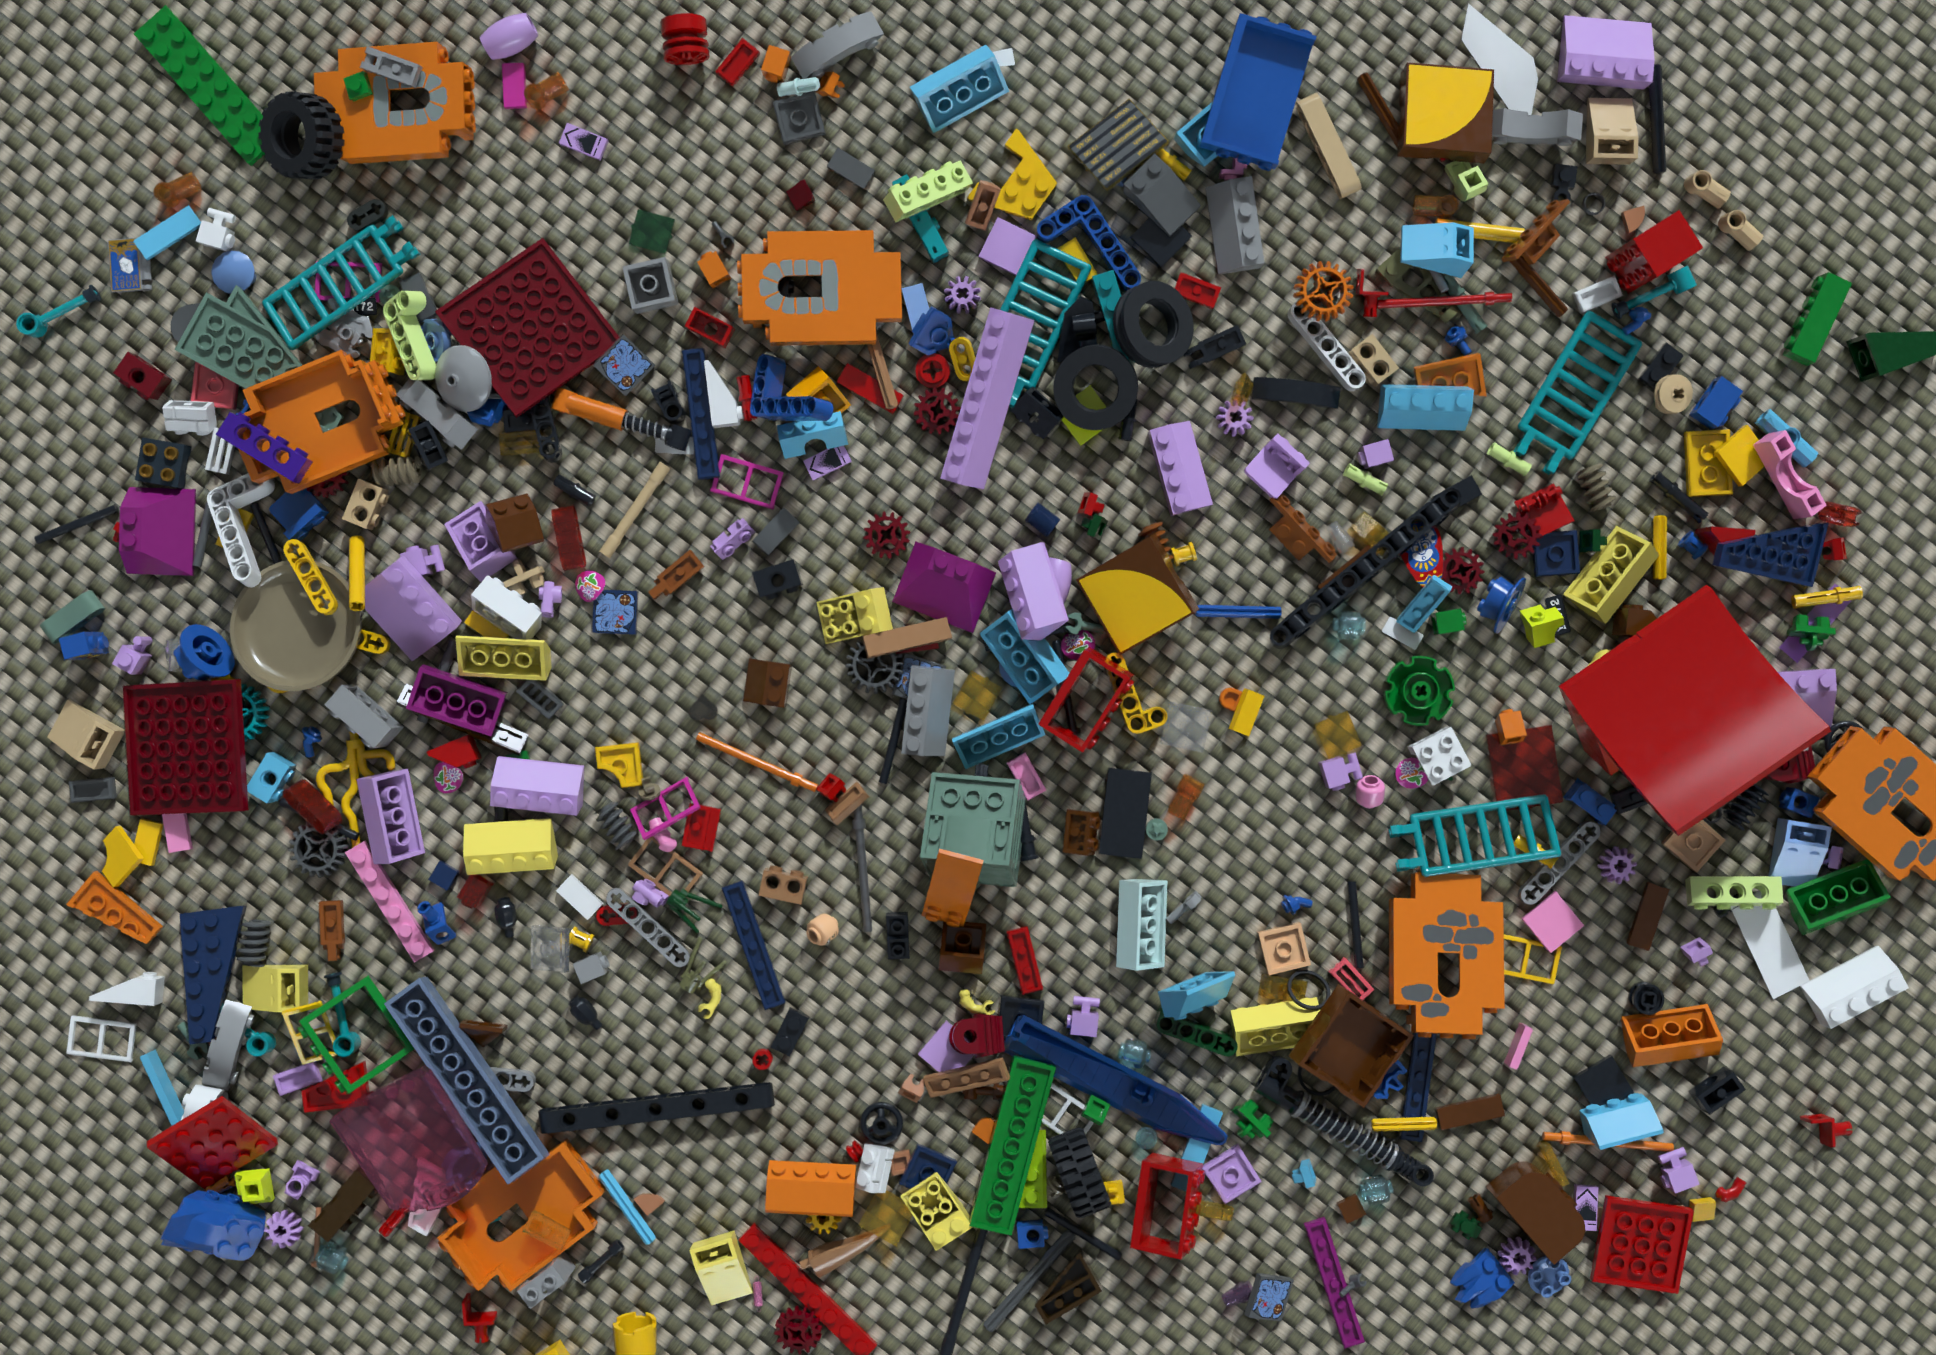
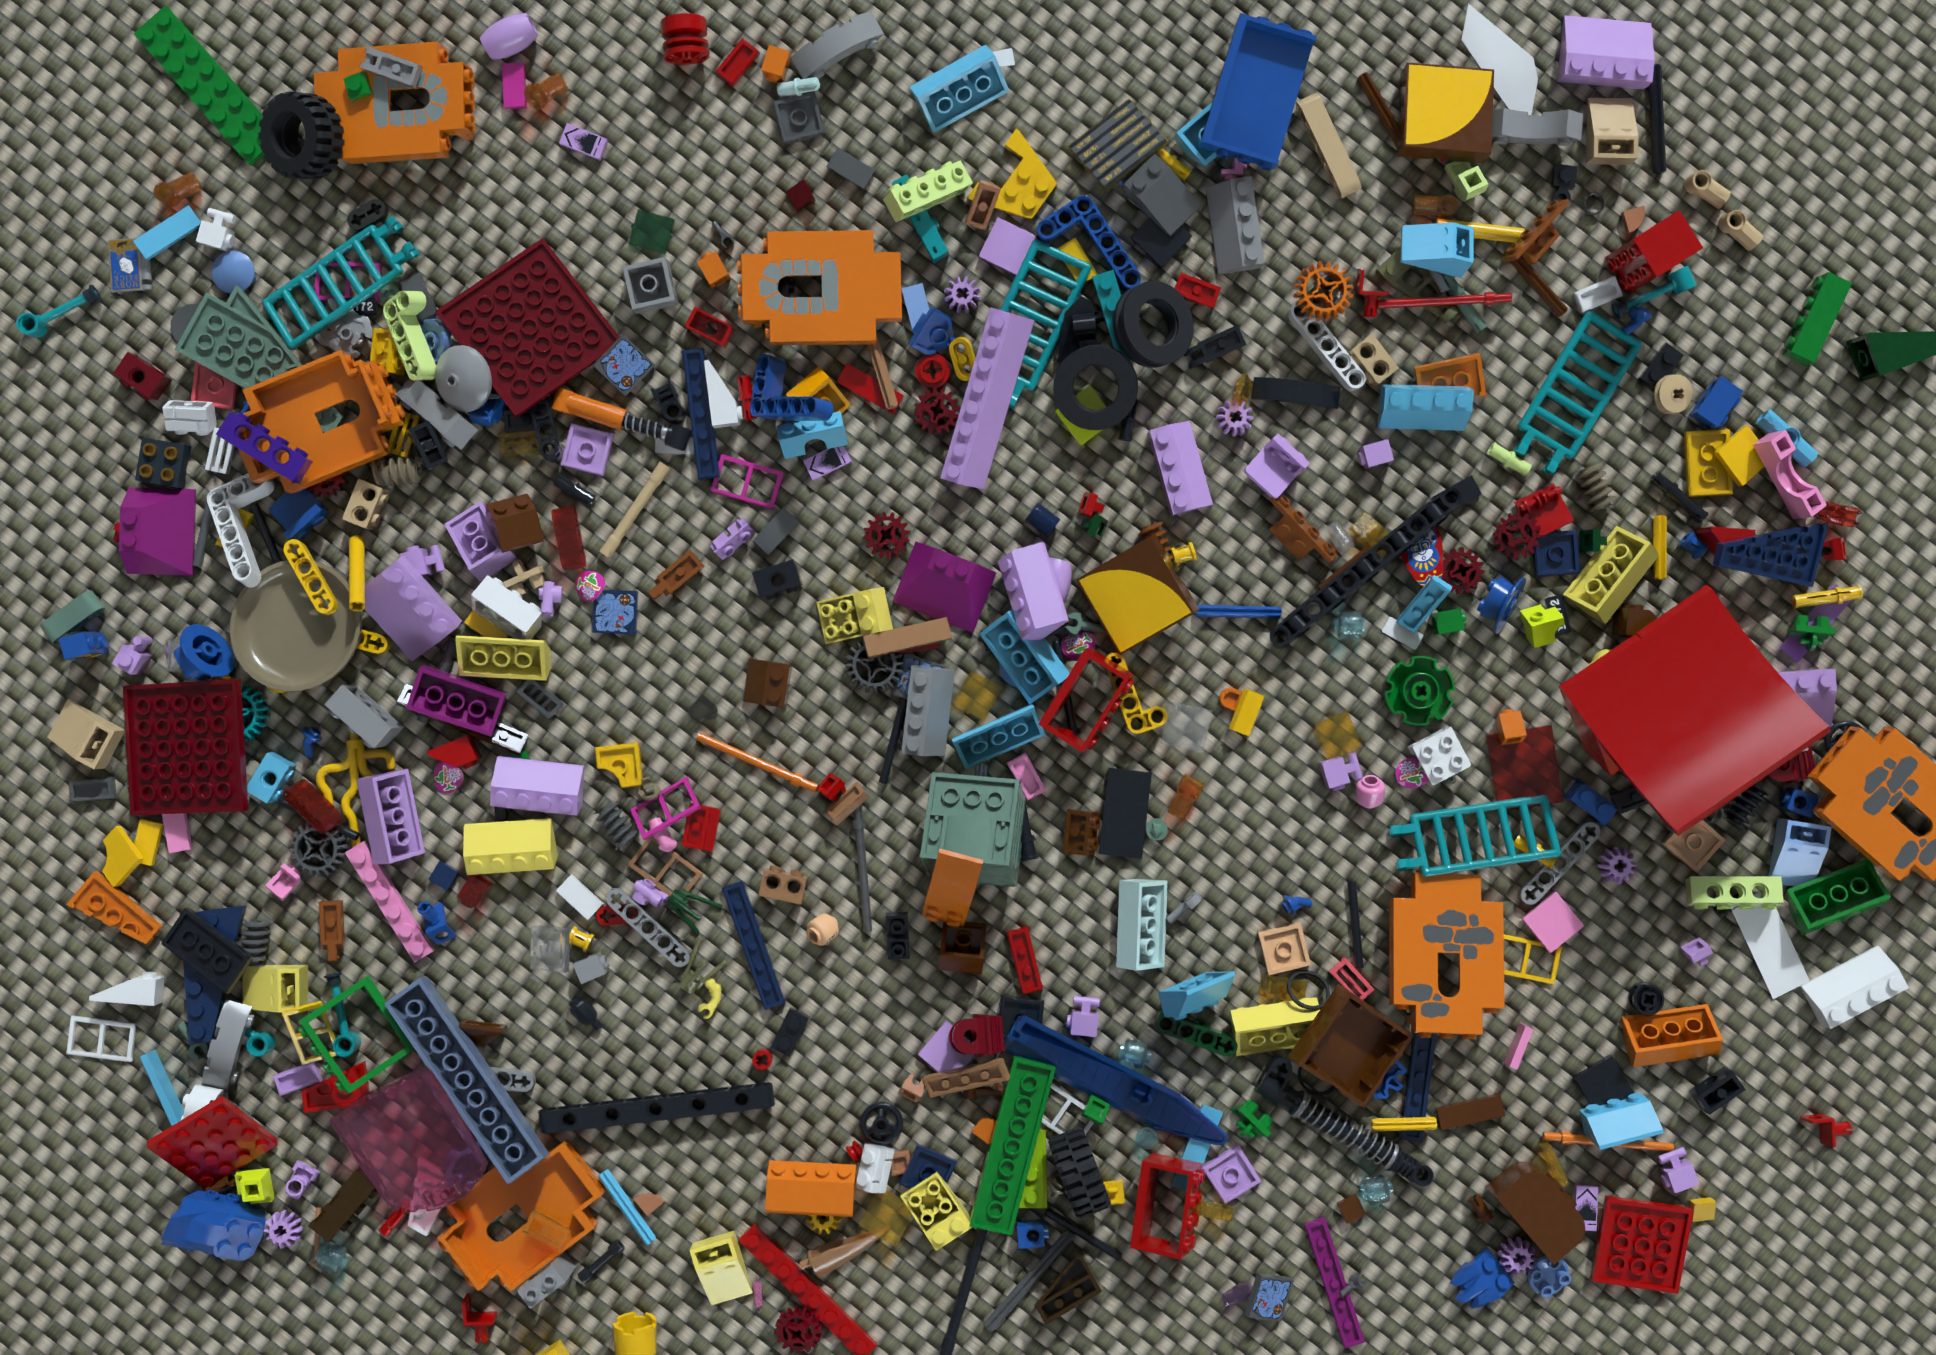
(76, 524): black bar -> none
(207, 950): none -> black tile
(284, 881): none -> bright pink bracket
(506, 915): black plant -> none
(587, 449): none -> lavender tile
(828, 84): orange tile -> none
(968, 1003): light yellow piece -> none
(1034, 402): black brick -> none
(1305, 1174): medium azure tile -> none
(1365, 479): yellowish green pin -> none
(1456, 336): blue plate -> none
(1469, 1227): dark green piece -> none
(1647, 916): reddish brown tile -> none
(1731, 1193): red arm -> none
(1835, 857): lavender tile -> none

